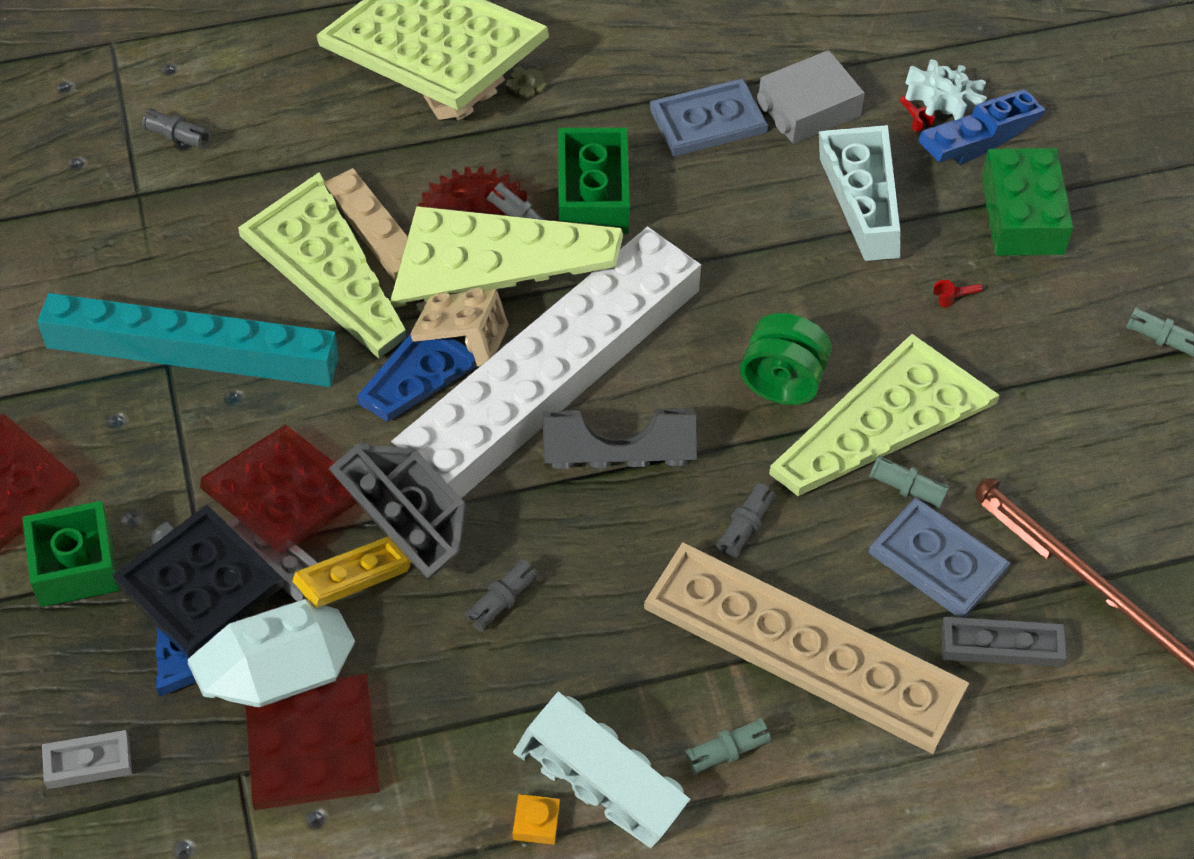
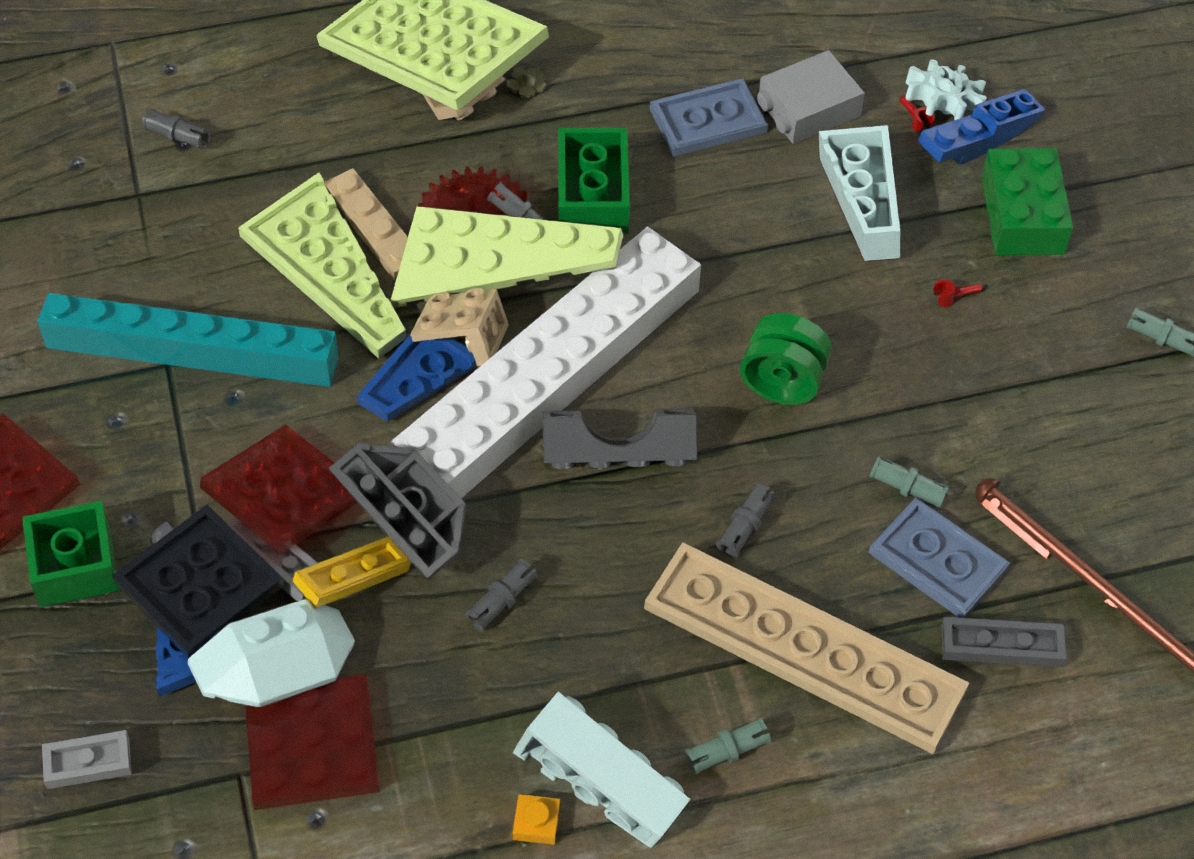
(892, 407): yellowish green wing -> none

